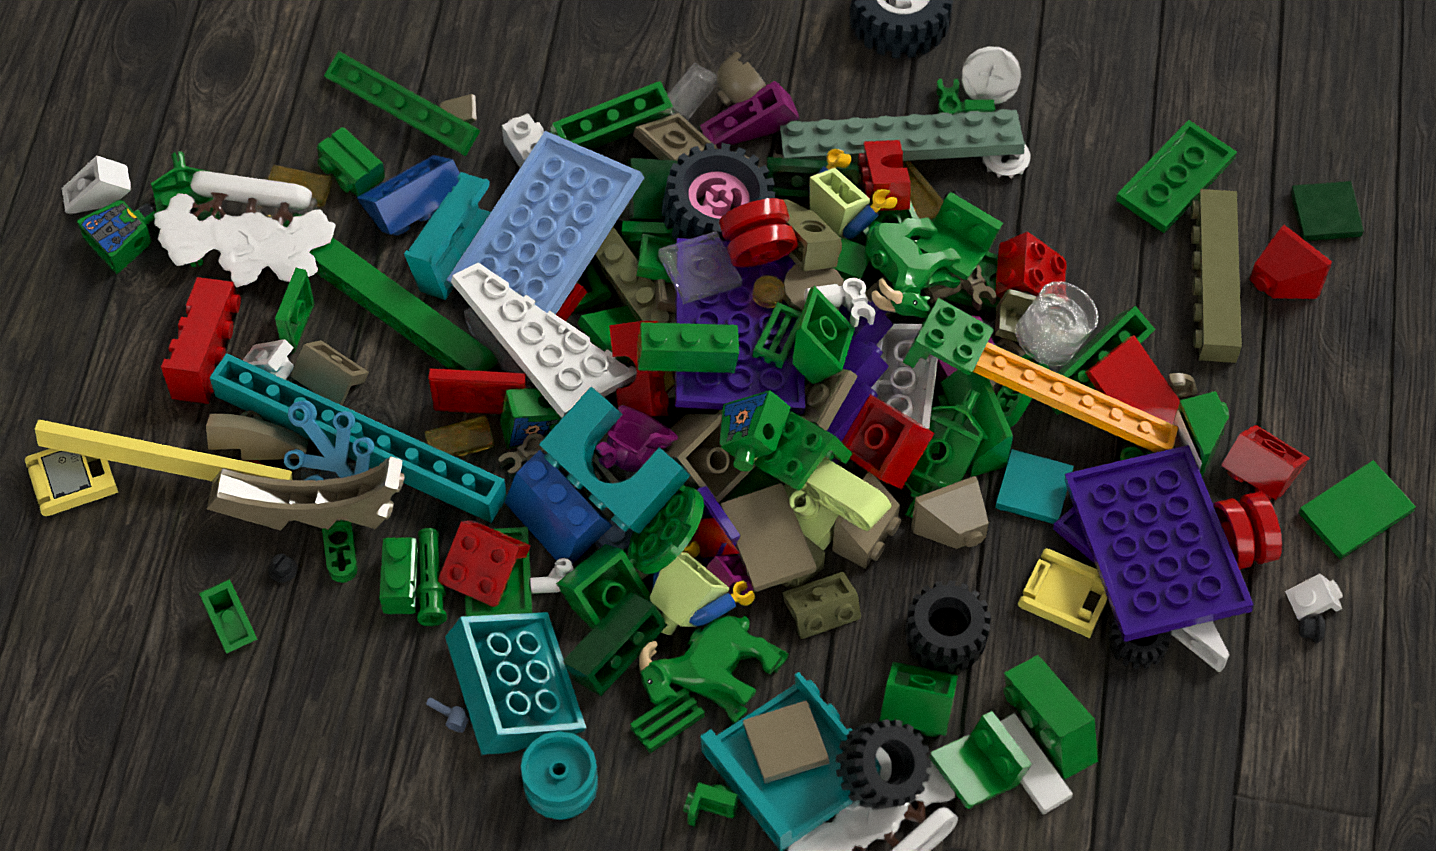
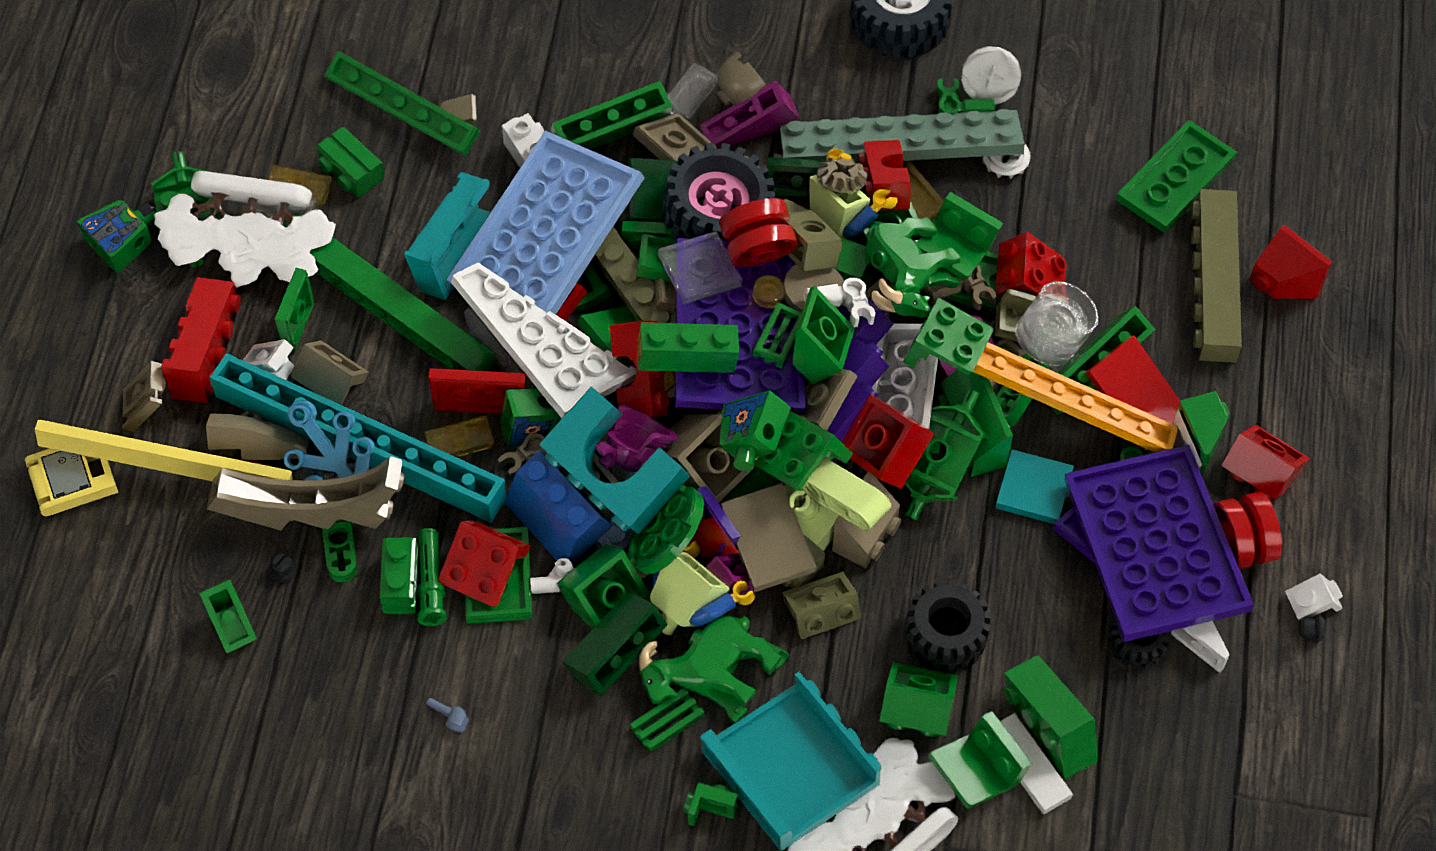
(96, 186): white slope -> none
(141, 395): none -> dark tan plate
(410, 195): blue slope -> none
(513, 680): teal slope -> none
(559, 775): teal wheel -> none
(785, 741): dark tan tile -> none
(835, 178): none -> dark tan gear
(906, 759): black tyre -> none
(952, 515): dark tan slope -> none
(1060, 590): light yellow container -> none
(1182, 384): dark tan tile -> none
(1327, 211): dark green tile -> none
(1356, 509): green tile -> none

